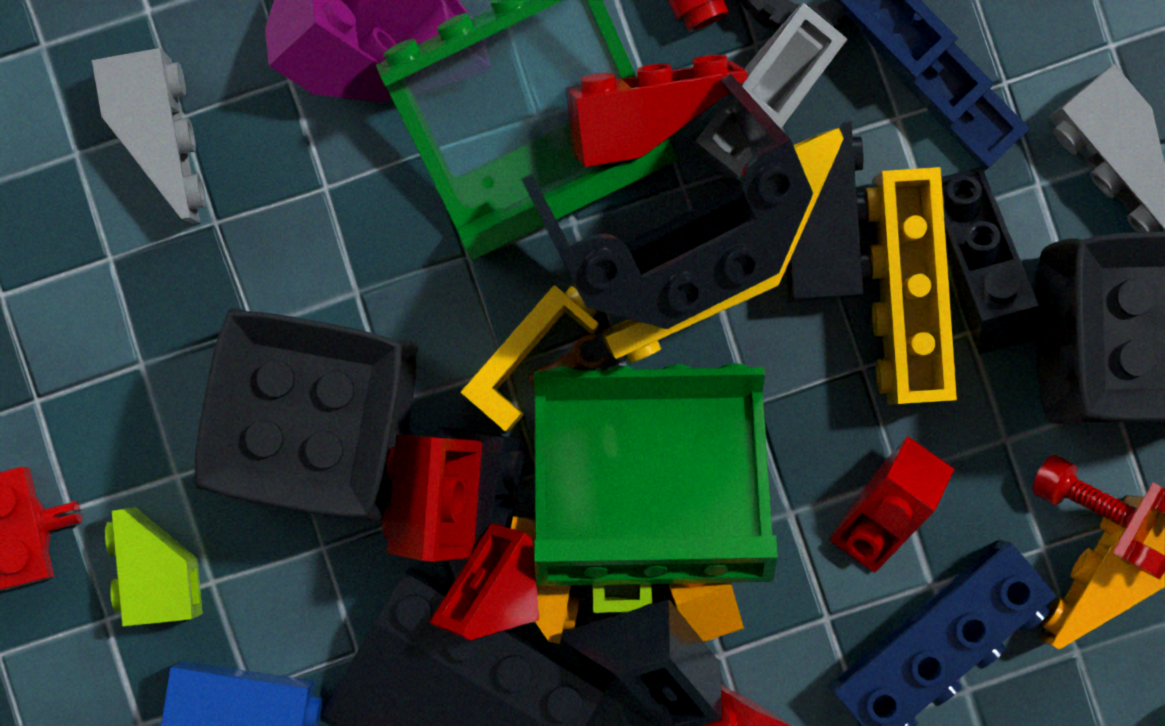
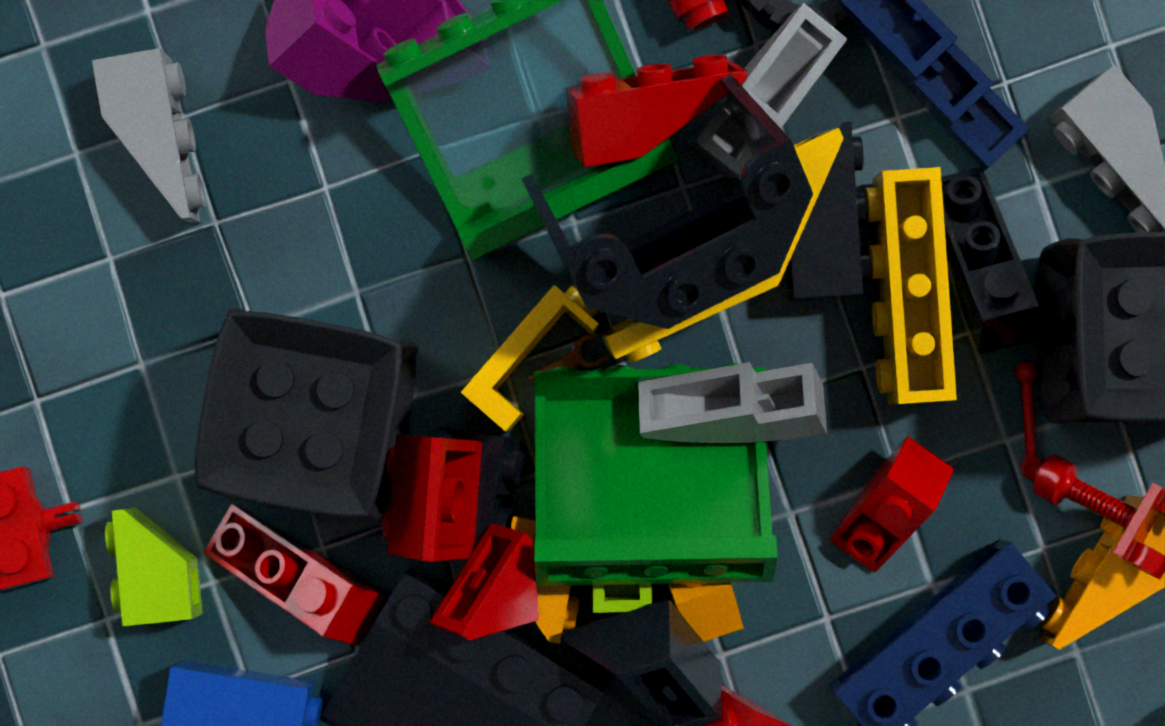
(295, 577): none -> red slope
(734, 405): none -> light grey slope
(1027, 373): none -> red hinge

